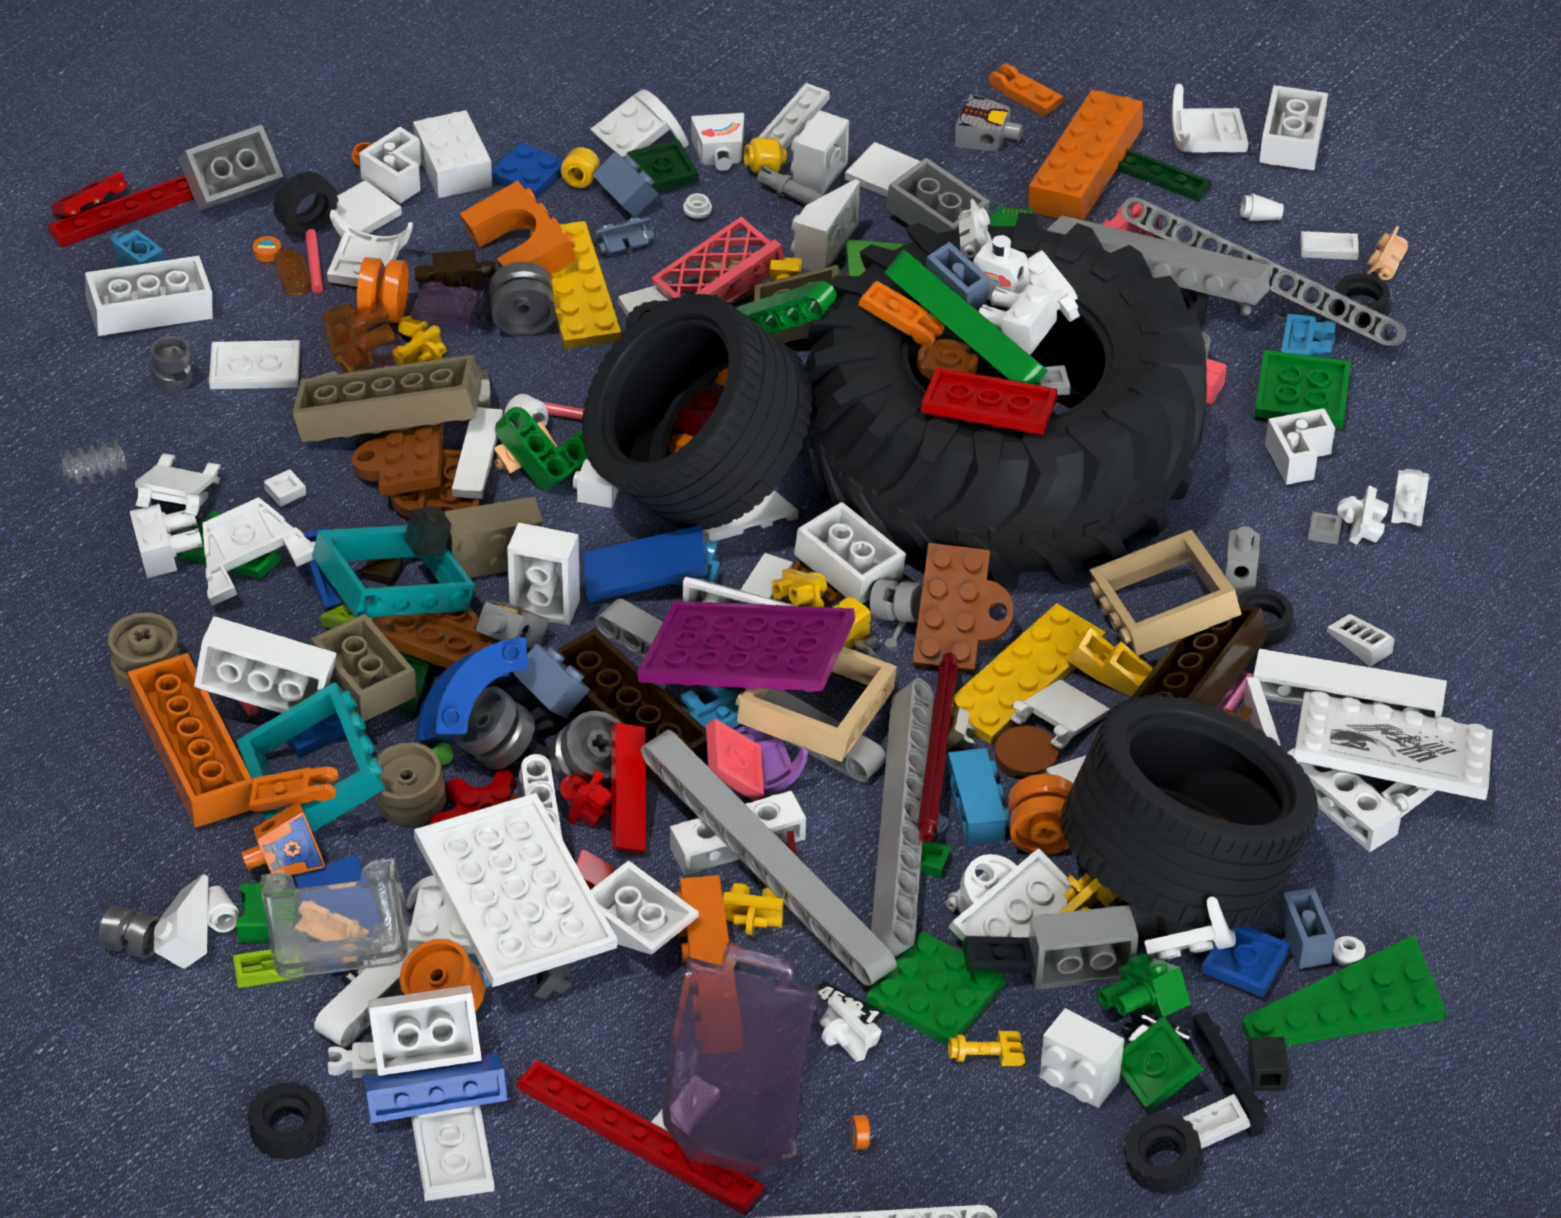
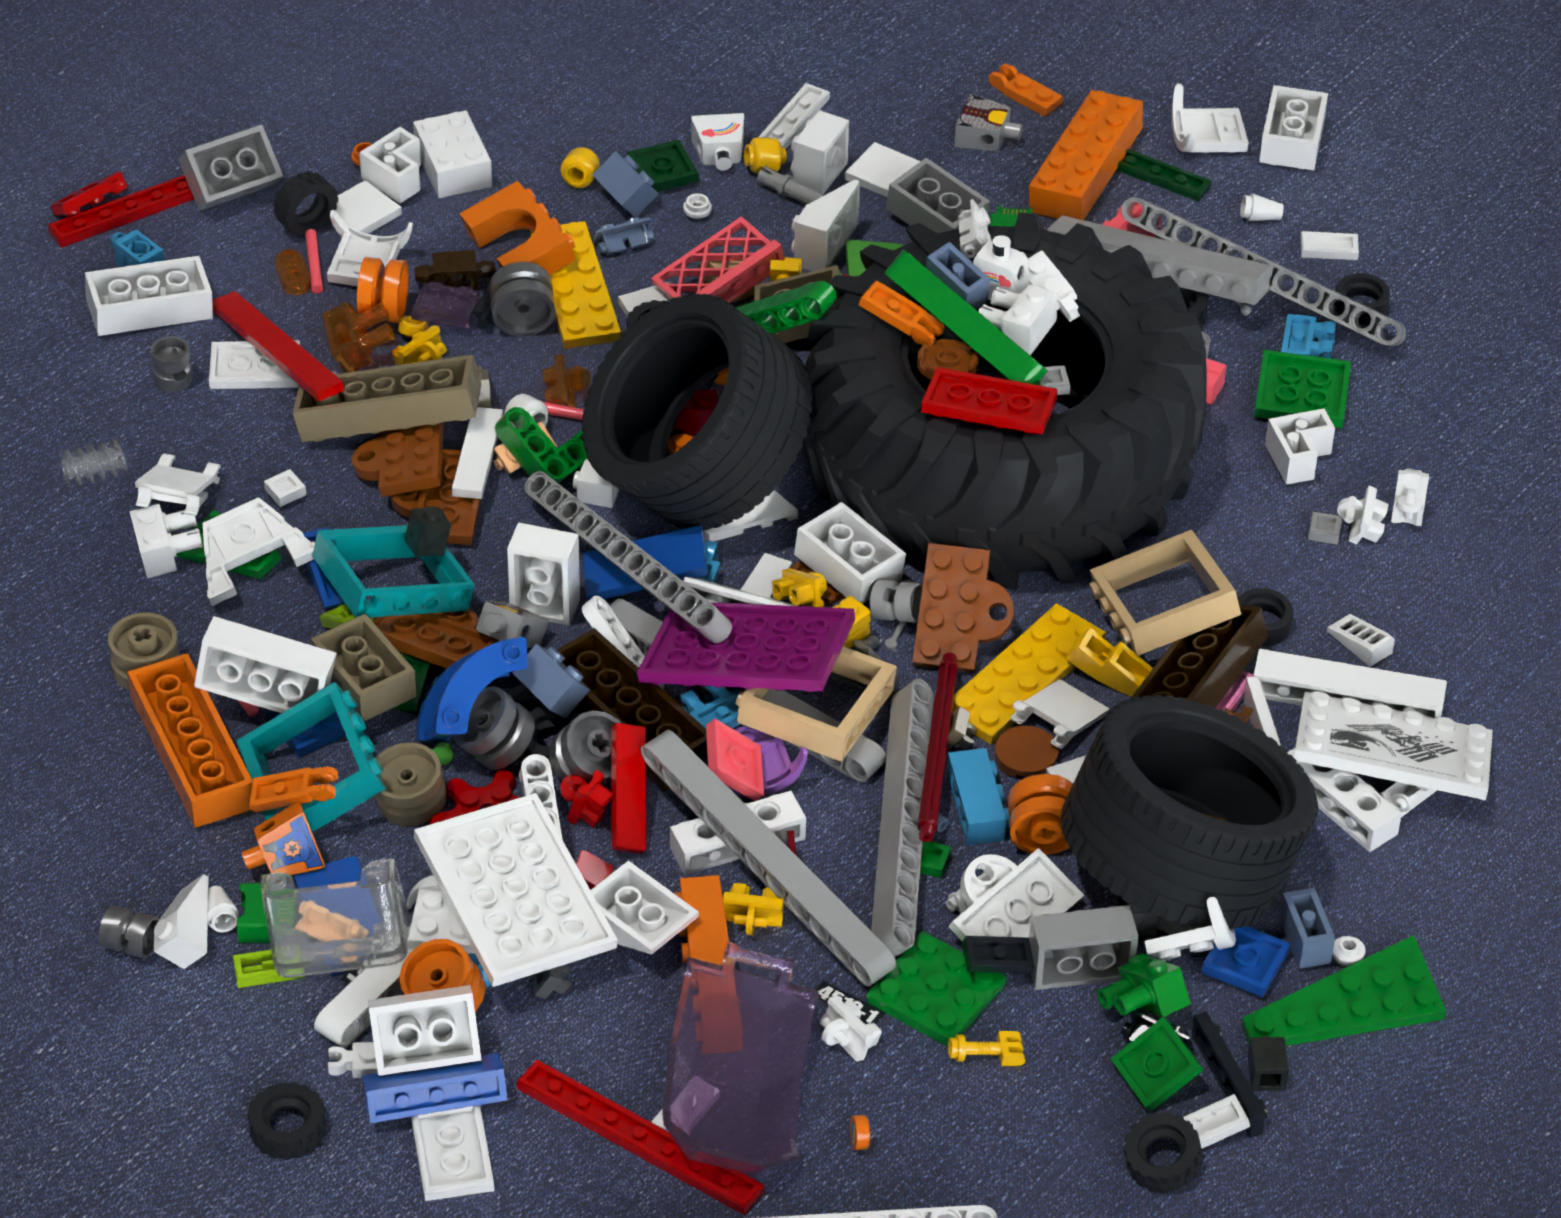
(266, 248): orange tile -> none
(277, 346): none -> red tile
(382, 569): dark brown tile -> none
(483, 533): dark tan brick -> none
(530, 167): blue plate -> none
(563, 382): none -> clear orange hips
(607, 623): none -> white beam
(629, 557): none -> light grey beam
(637, 124): white piece -> none
(1081, 1058): white brick -> none
(1087, 893): yellow hips -> none
(1242, 551): light grey torso -> none
(1387, 258): light nougat hinge -> none

